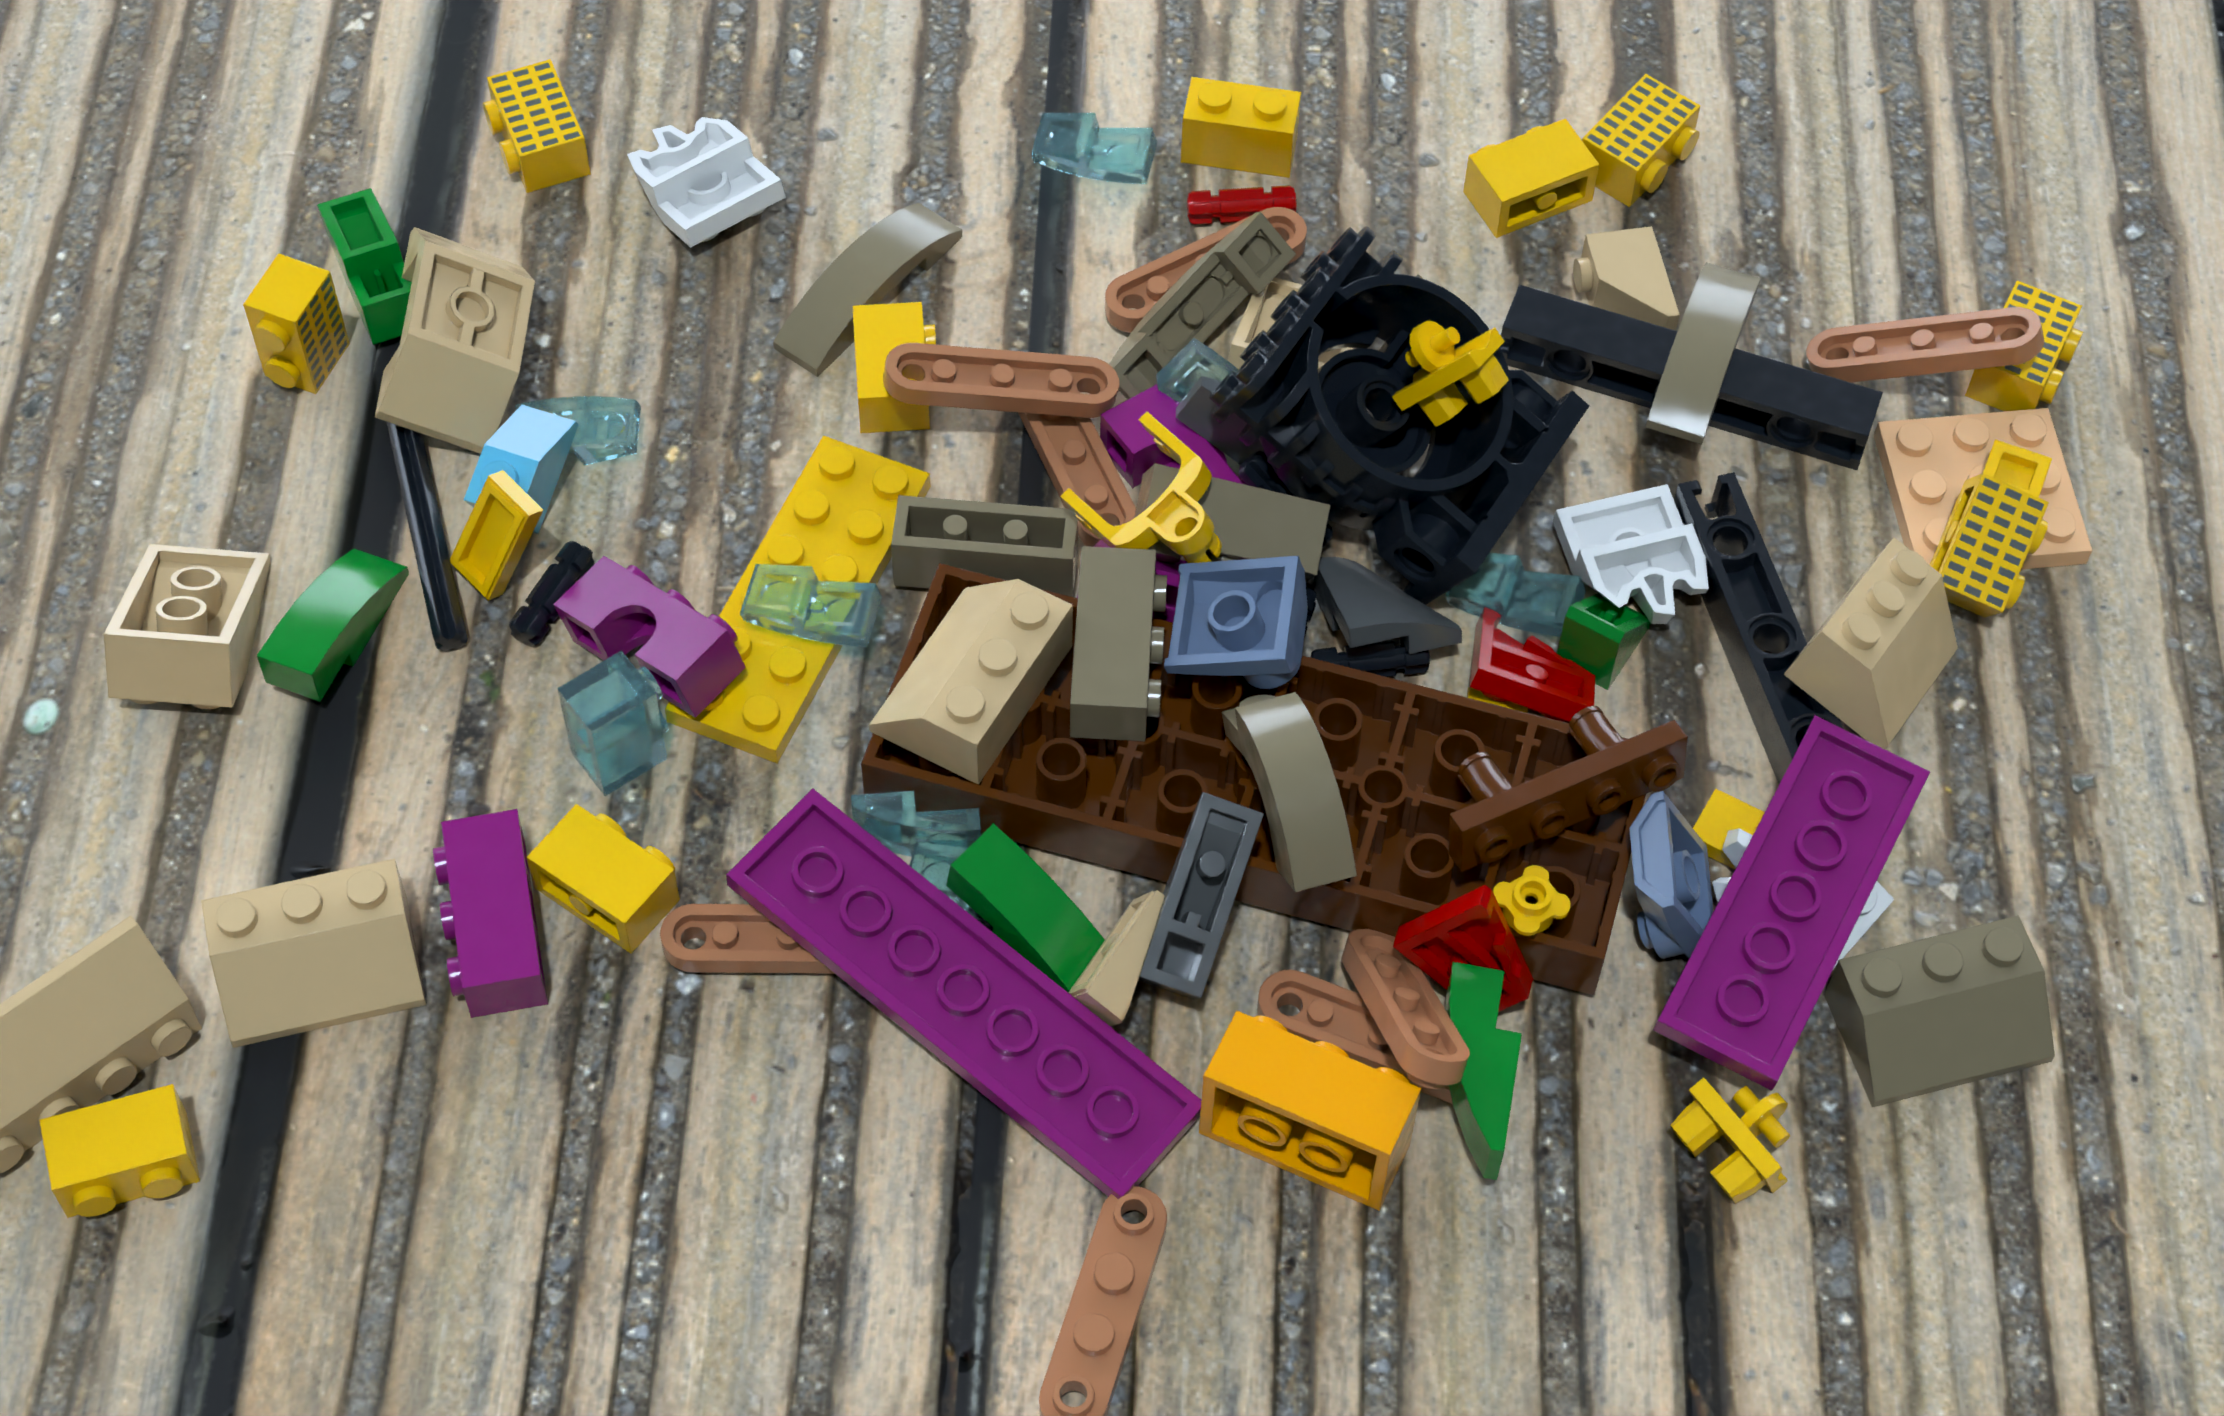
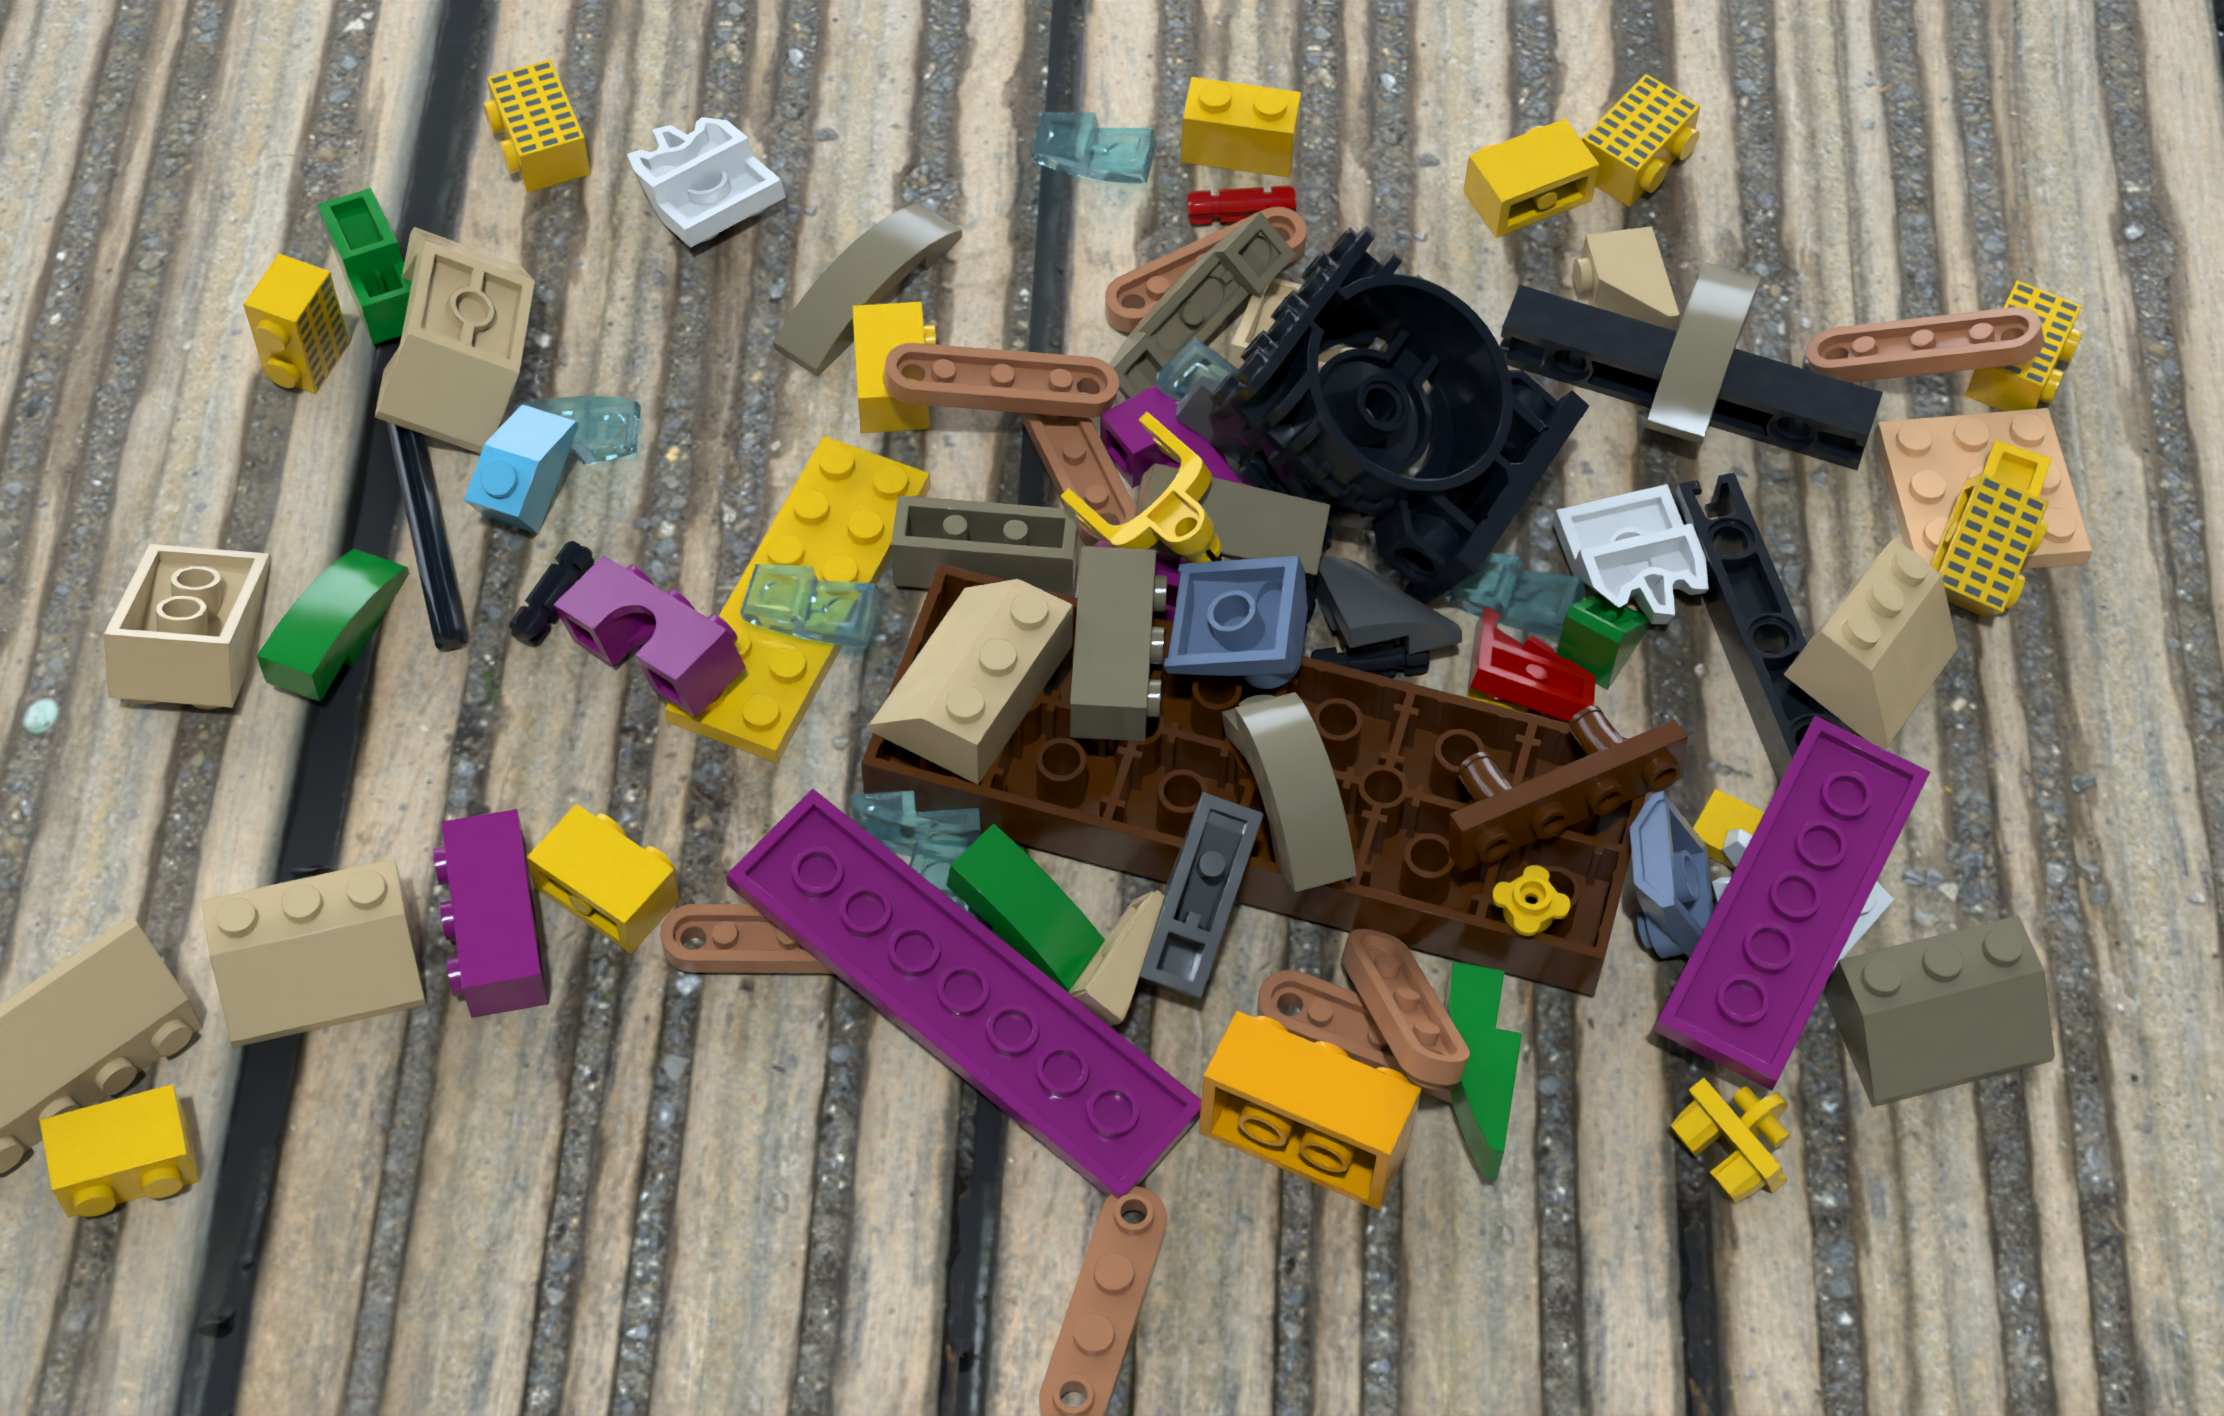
(495, 535): yellow tile -> none
(614, 722): clear light blue brick -> none
(1443, 365): yellow hips -> none
(1470, 933): red wing -> none

